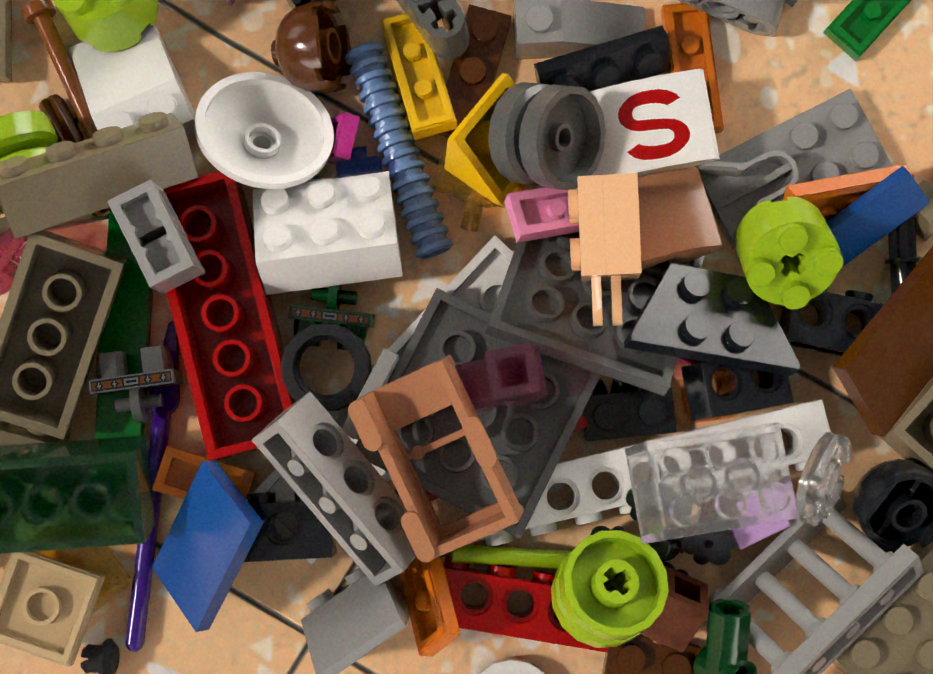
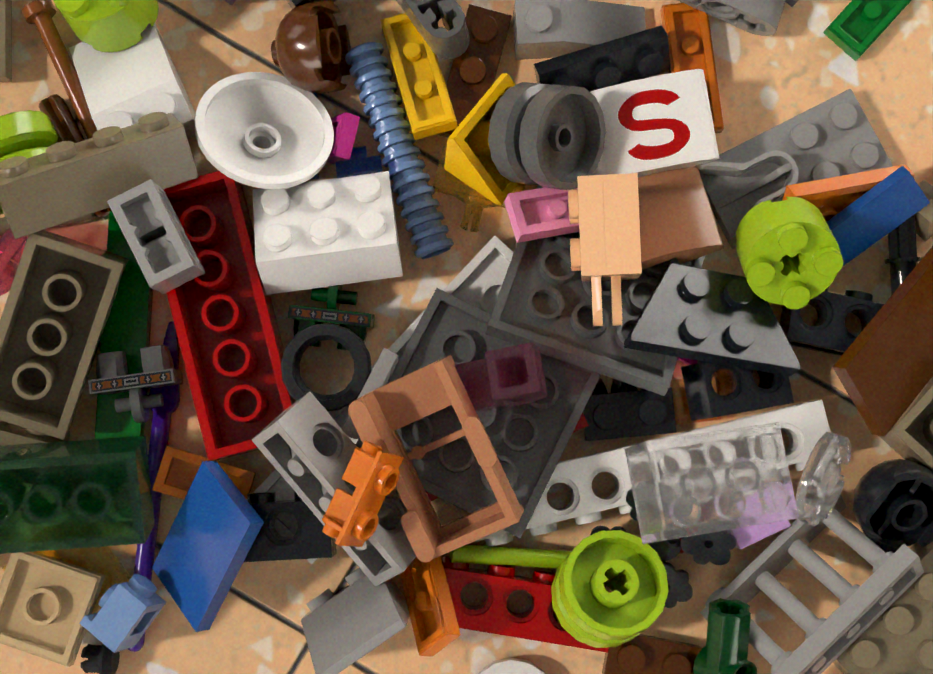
(125, 613): none -> medium blue brick
(355, 517): none -> orange hinge
(683, 611): copper brick -> none

